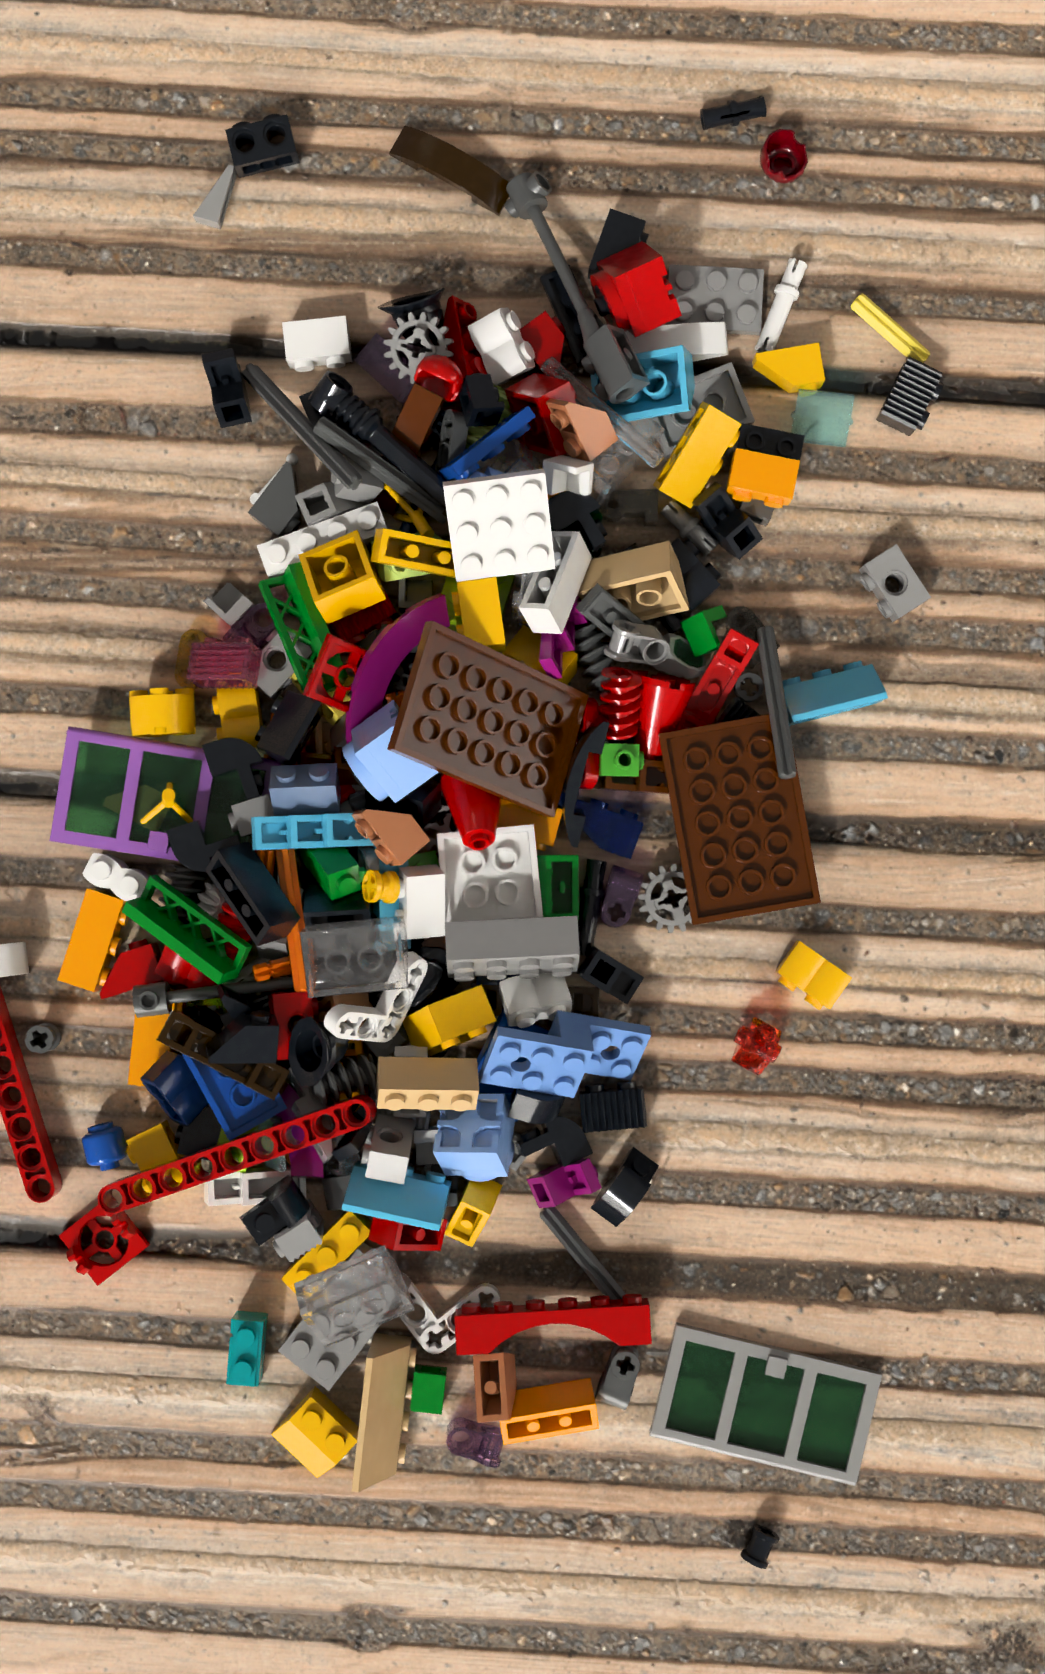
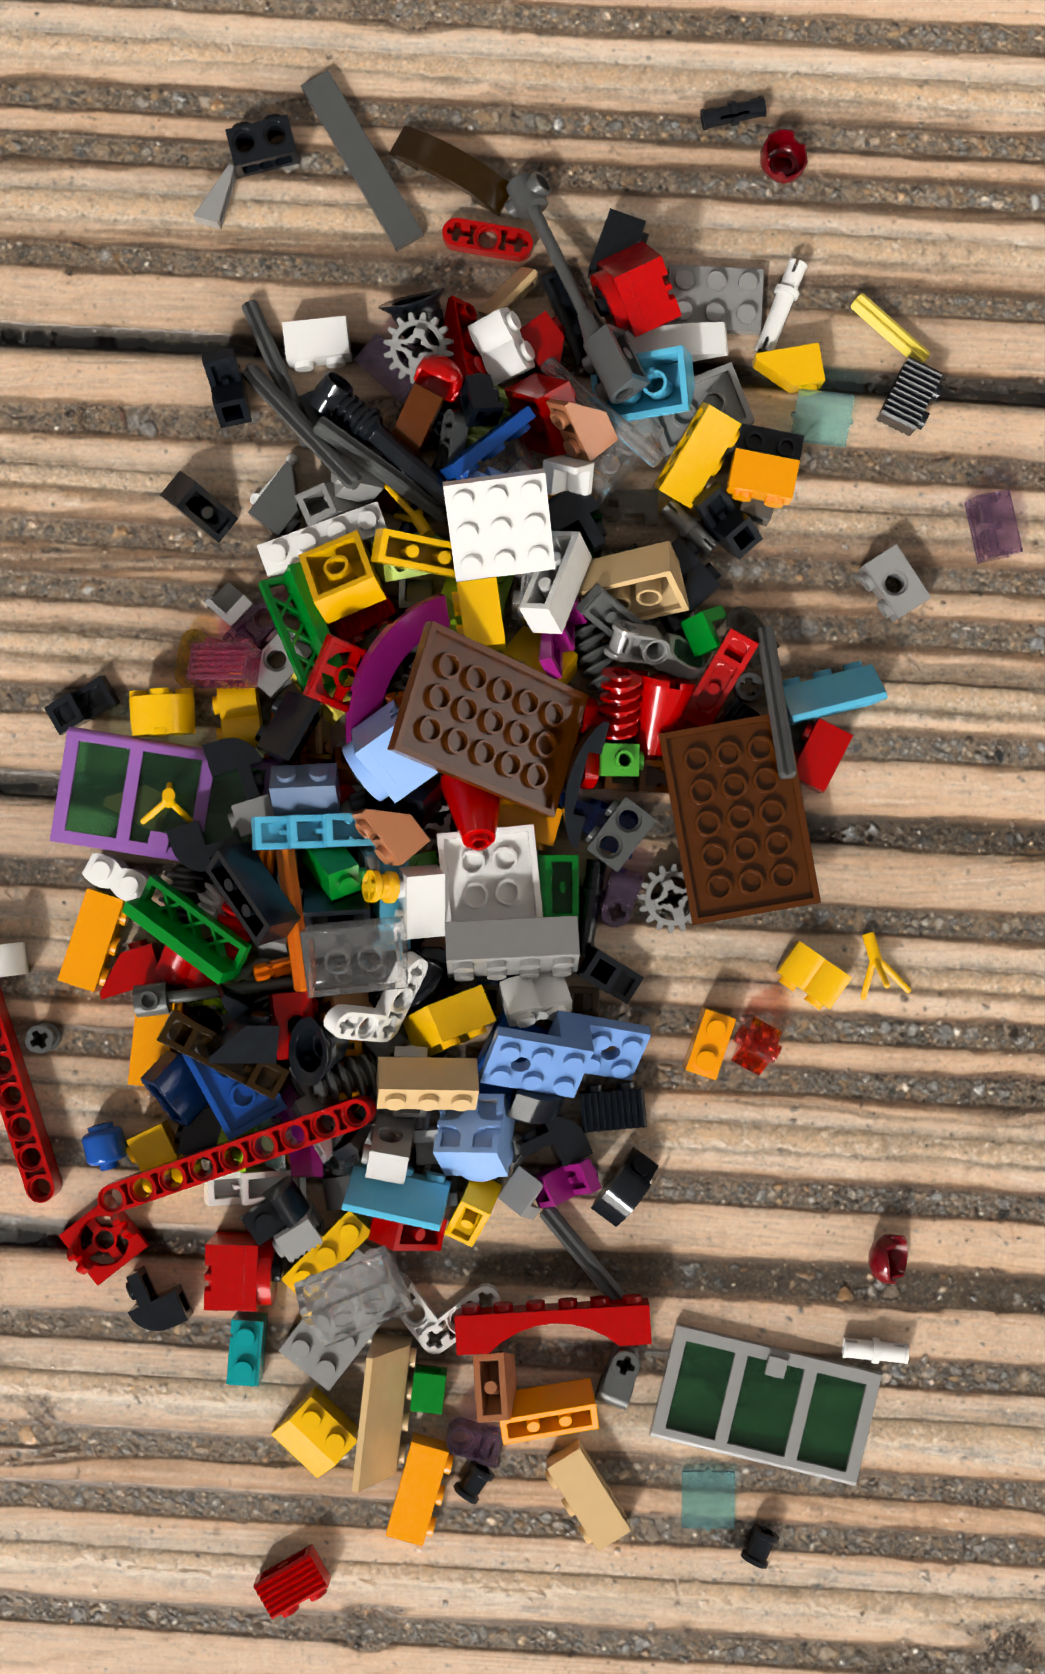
(82, 705): none -> black slope
(156, 1310): none -> black brick
(199, 506): none -> black slope
(240, 1272): none -> red piece
(271, 354): none -> dark grey axle
(292, 1582): none -> red brick
(362, 160): none -> dark grey tile
(419, 1490): none -> light orange brick
(473, 1482): none -> black bush
(511, 233): none -> red beam
(512, 291): none -> tan slope
(521, 1192): none -> light grey panel
(587, 1495): none -> tan brick
(626, 838): none -> dark grey brick
(708, 1499): none -> clear light blue piece
(709, 1043): none -> light orange brick
(820, 753): none -> red brick
(875, 1350): none -> white pin
(877, 961): none -> yellow plant
(888, 1257): none -> dark red hair
(993, 526): none -> clear purple hinge

